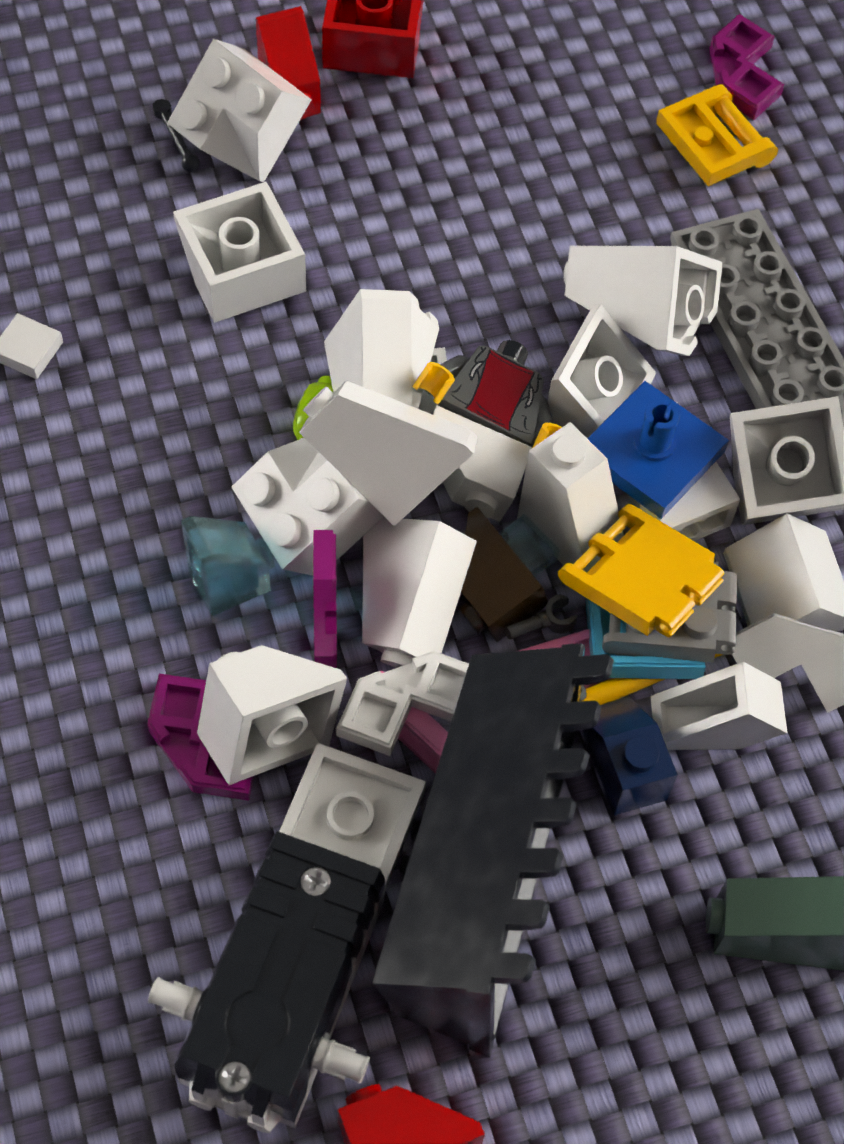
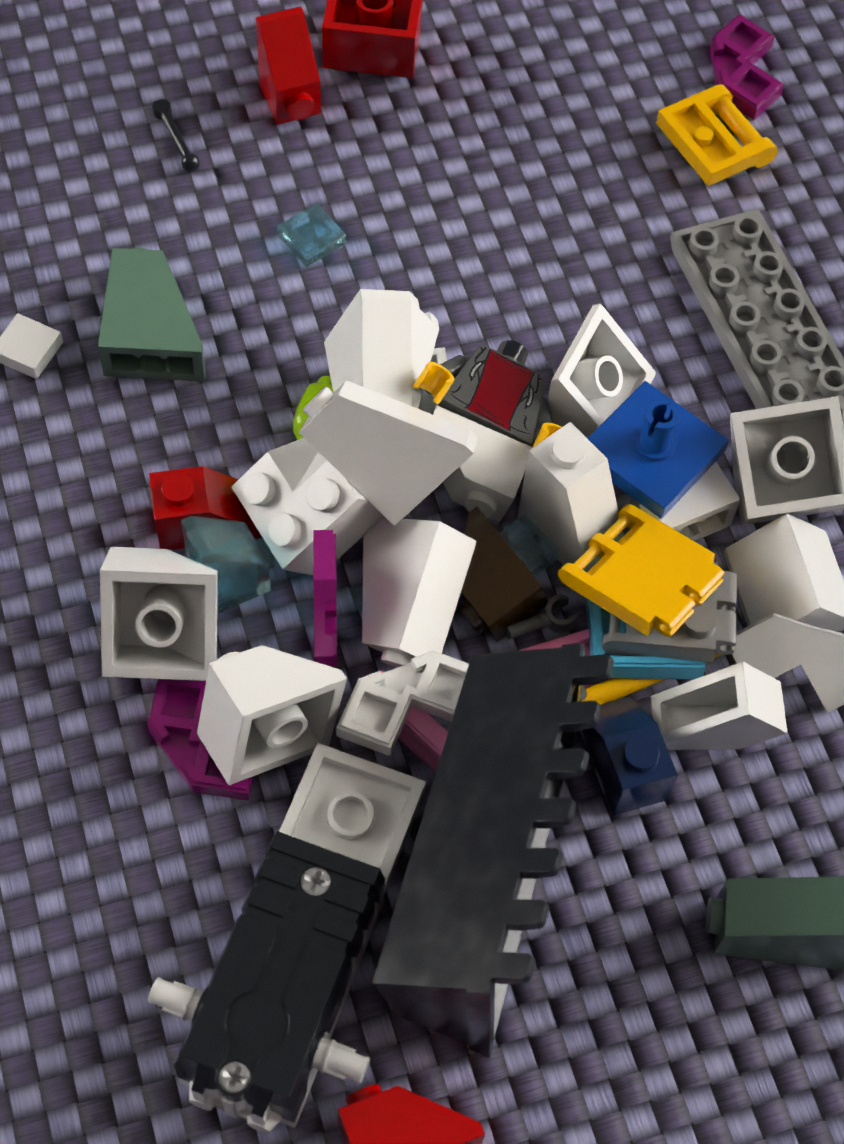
(147, 322): none -> sand green slope
(157, 615): none -> white slope
(193, 493): none -> red slope
(238, 110): white slope -> none
(241, 251): white slope -> none
(311, 235): none -> clear light blue tile
(647, 290): white slope -> none

